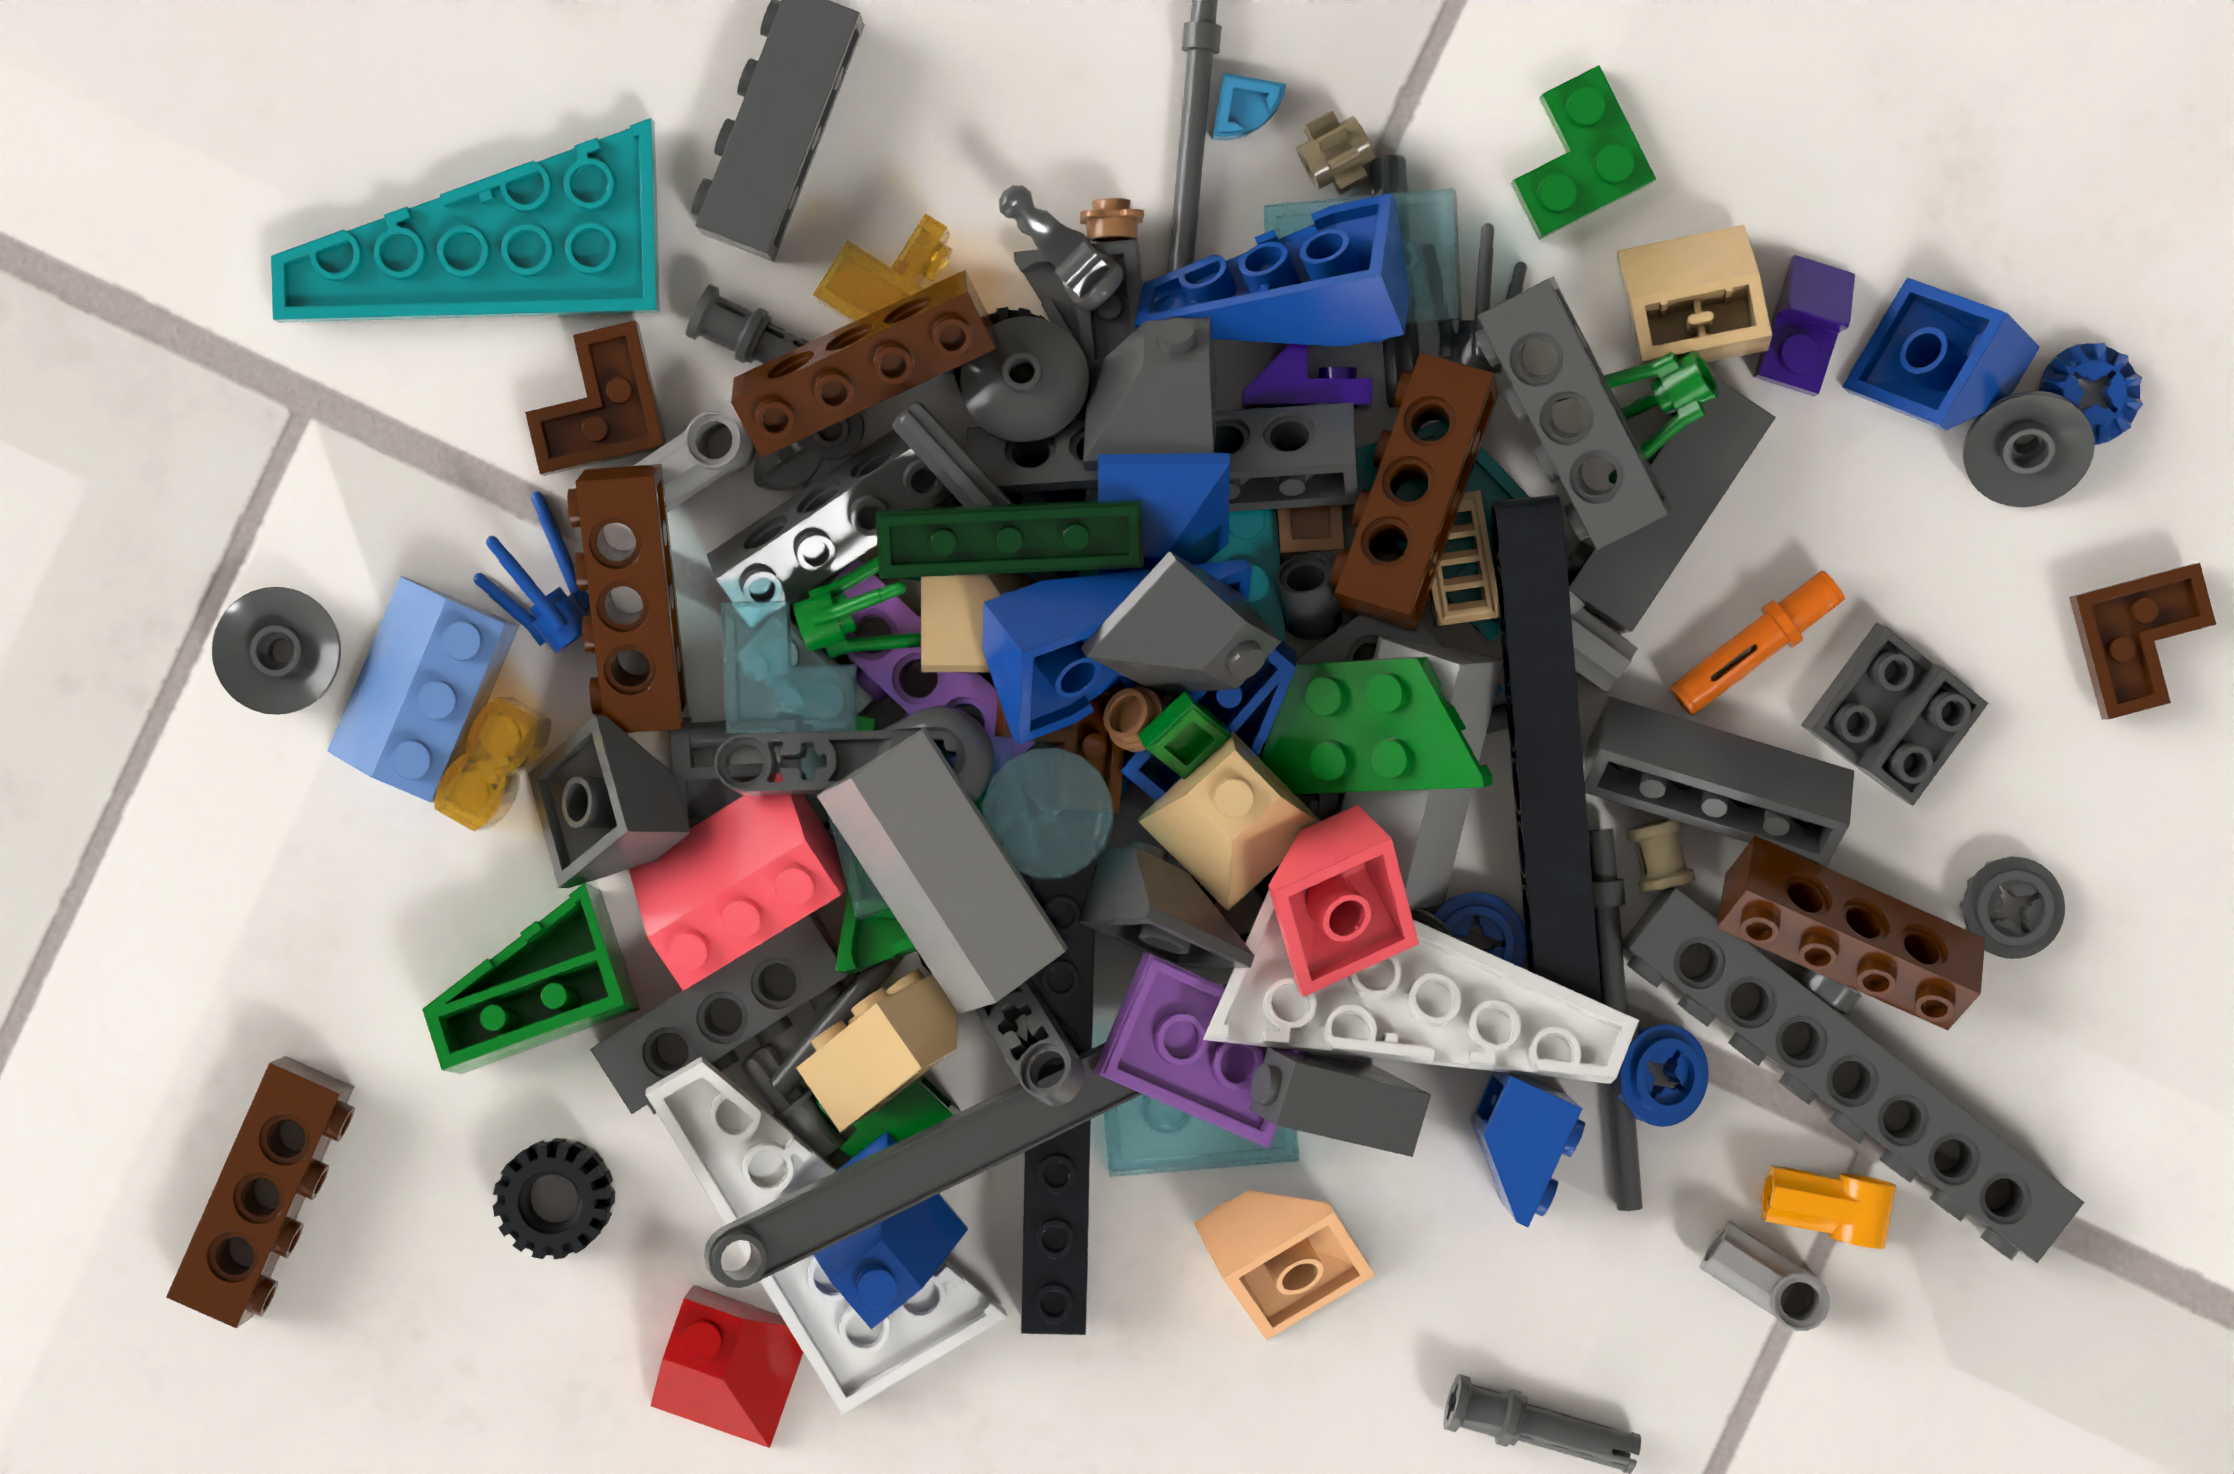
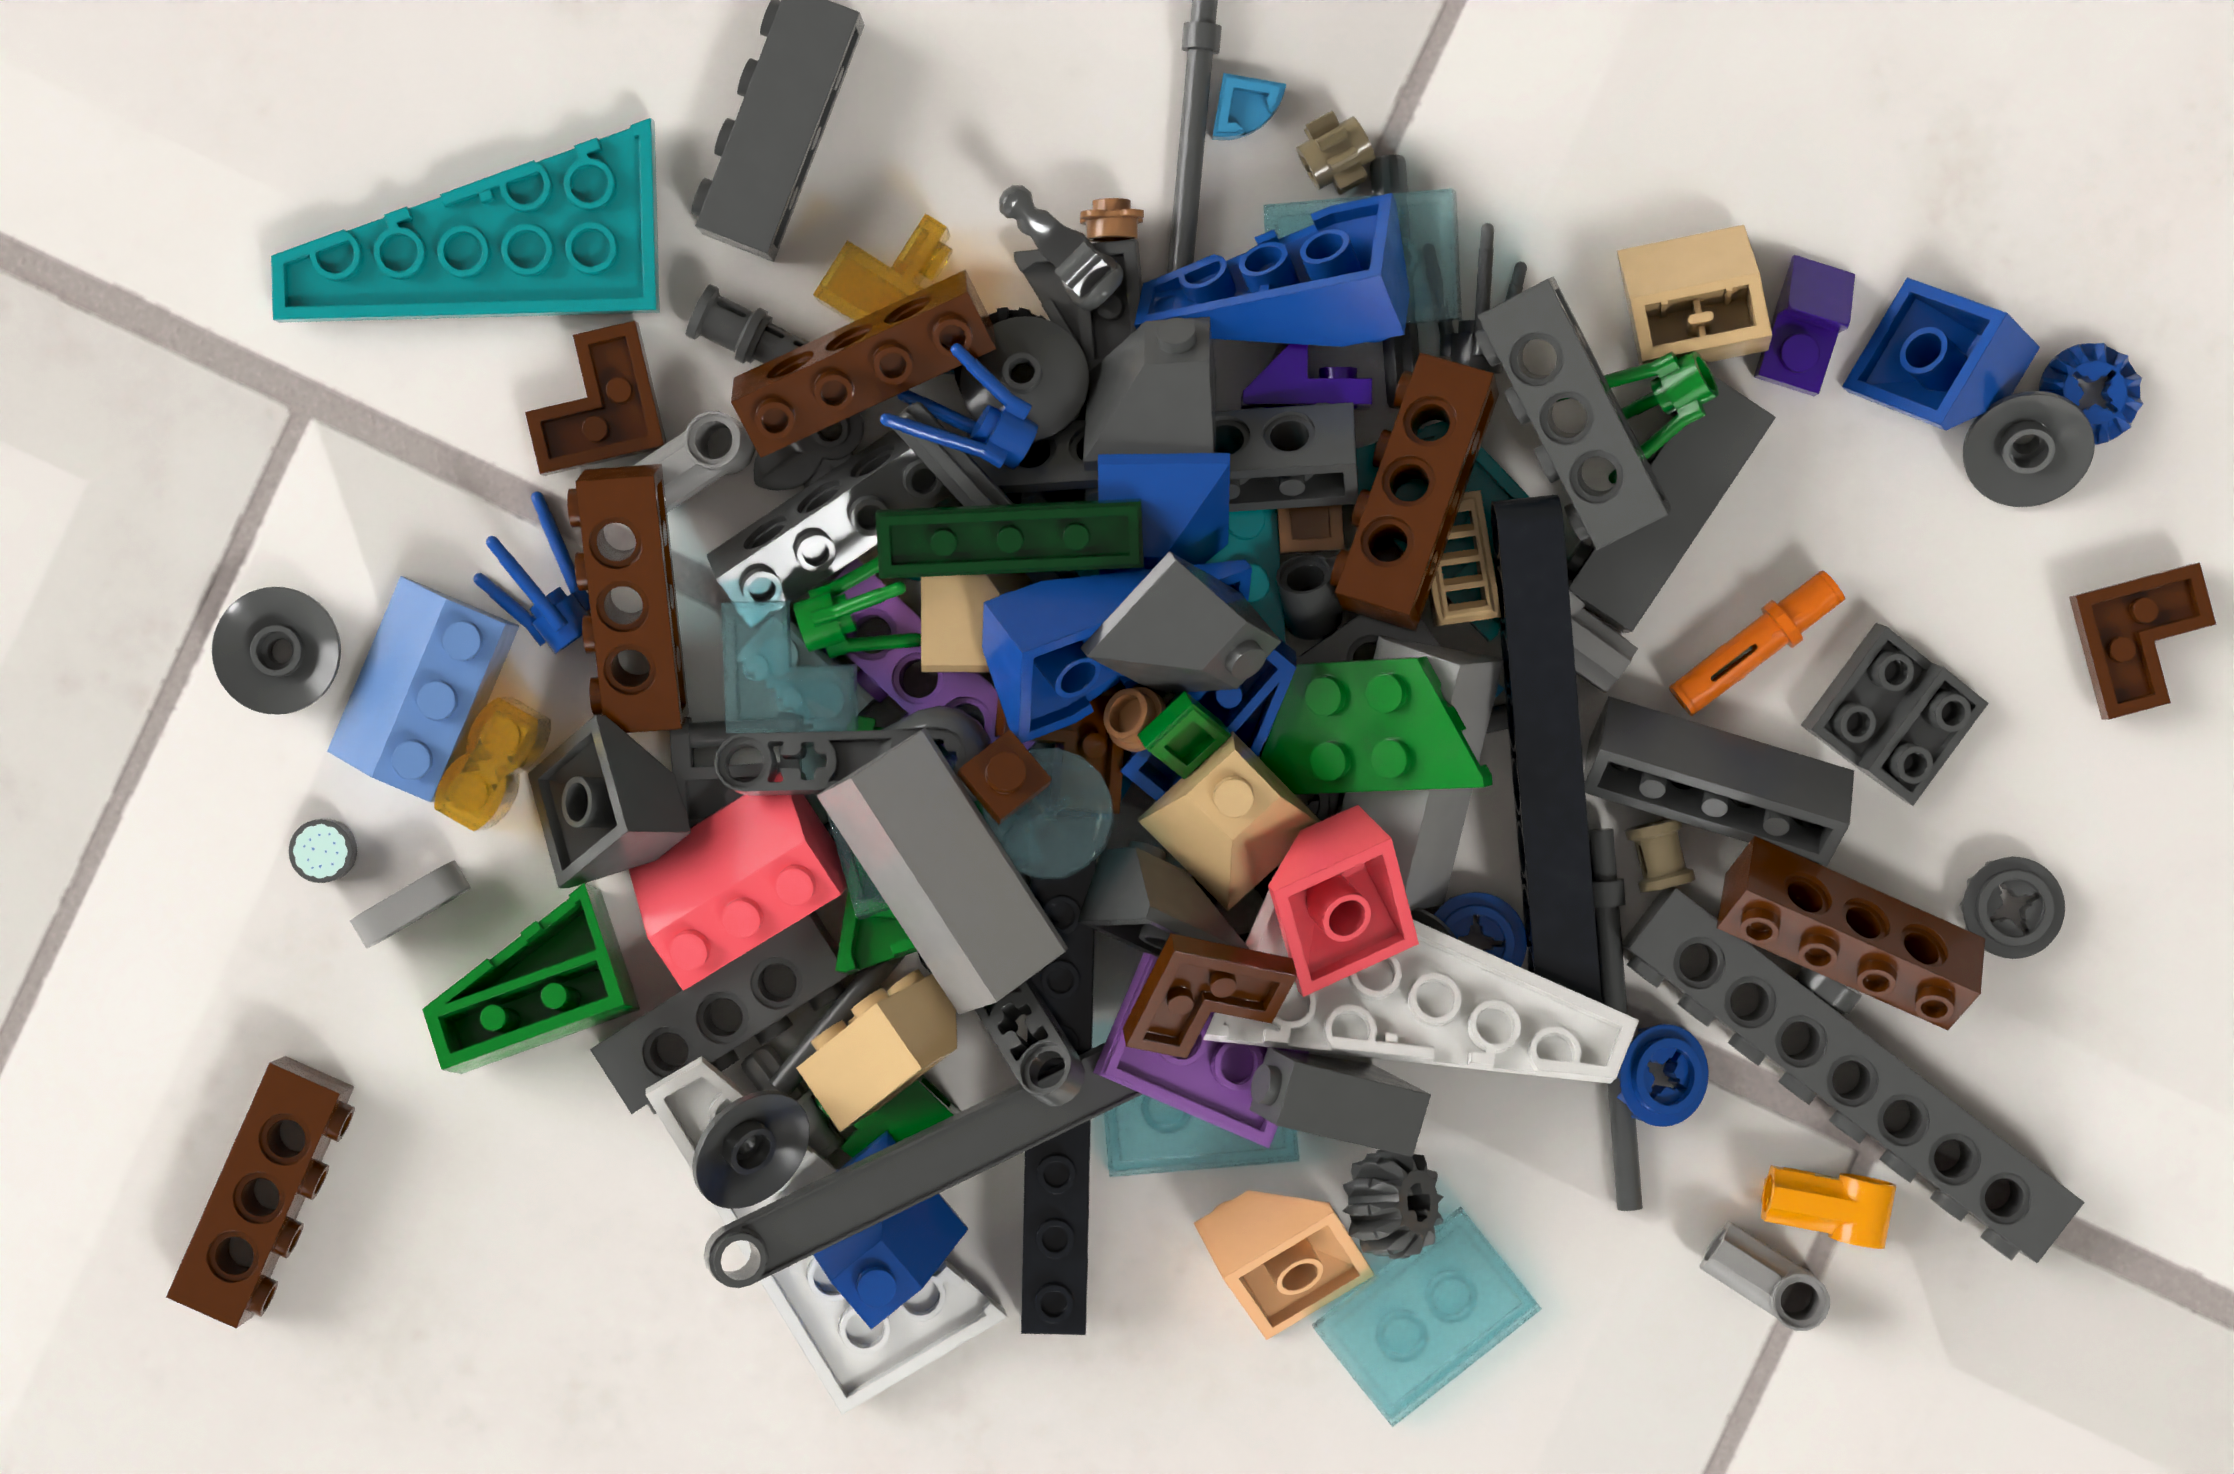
(322, 850): none -> light aqua tile
(410, 904): none -> light grey beam
(522, 1221): black tyre -> none
(728, 1366): red slope -> none
(751, 1149): none -> dark grey dish
(998, 435): none -> blue plant
(1004, 777): none -> reddish brown plate
(1199, 979): none -> reddish brown plate
(1393, 1204): none -> dark grey gear
(1426, 1318): none -> clear light blue tile
(1513, 1420): dark grey pin -> none
(1522, 1137): blue slope -> none
(1599, 161): green plate -> none

